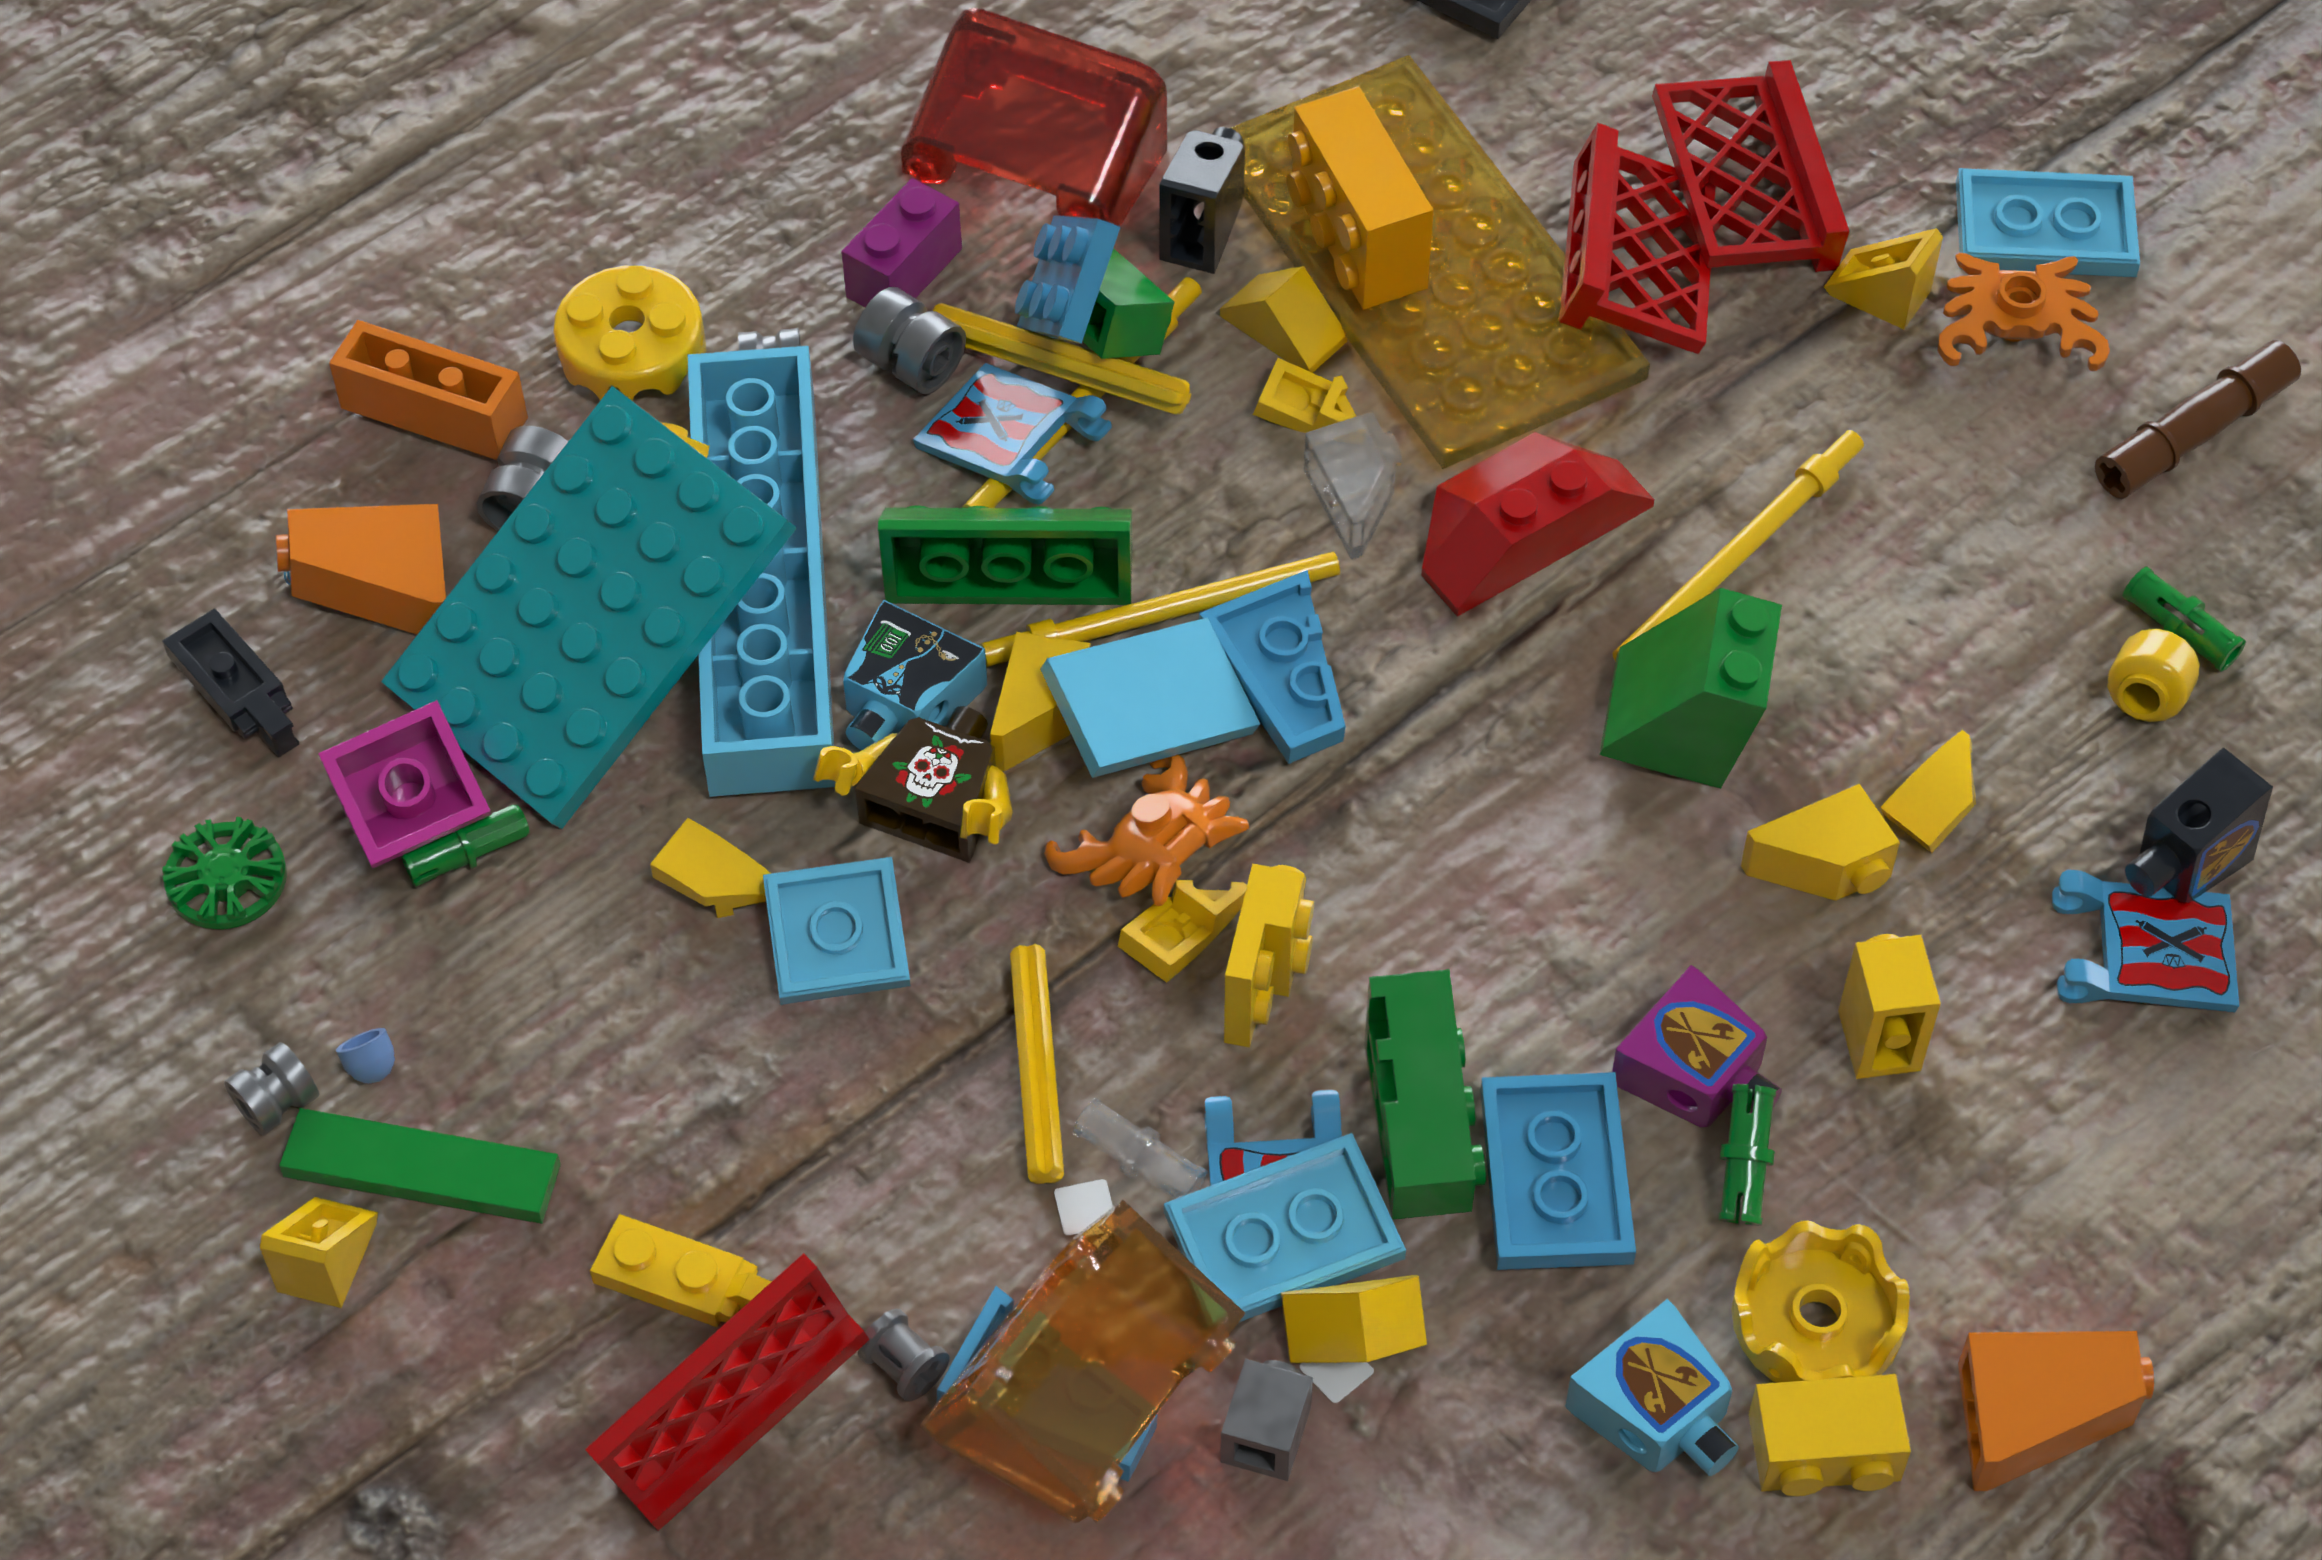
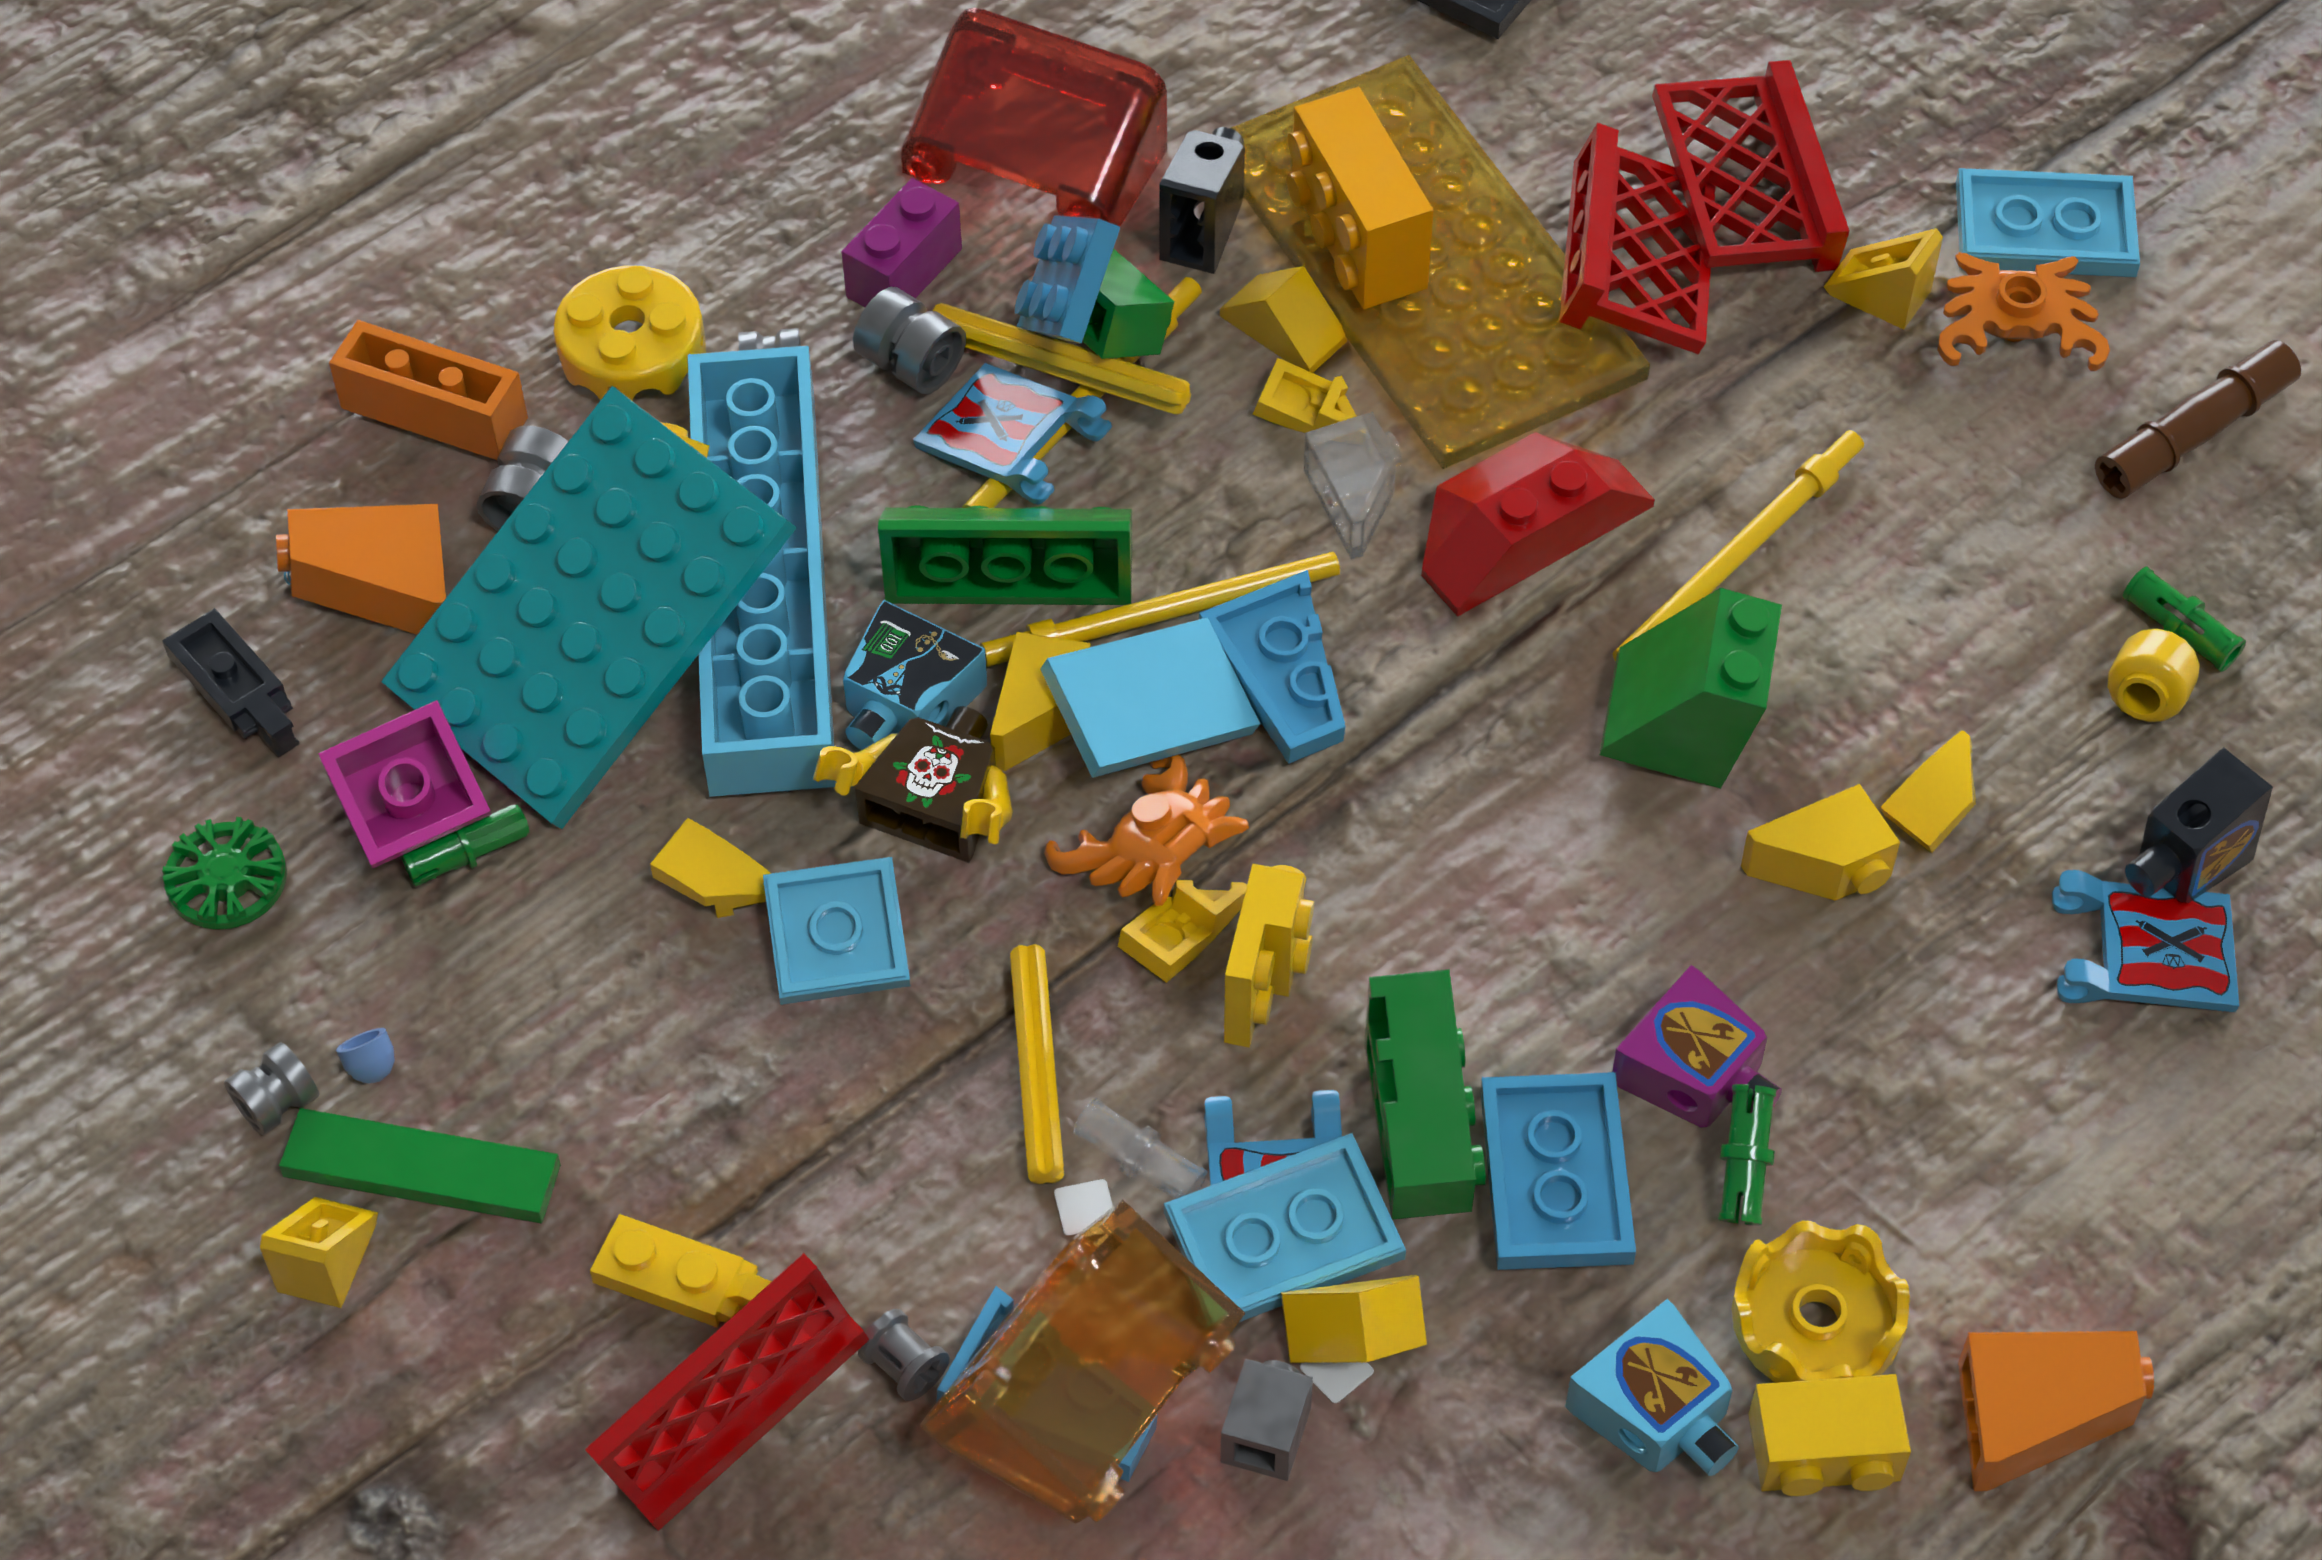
(1888, 1005): yellow brick -> none

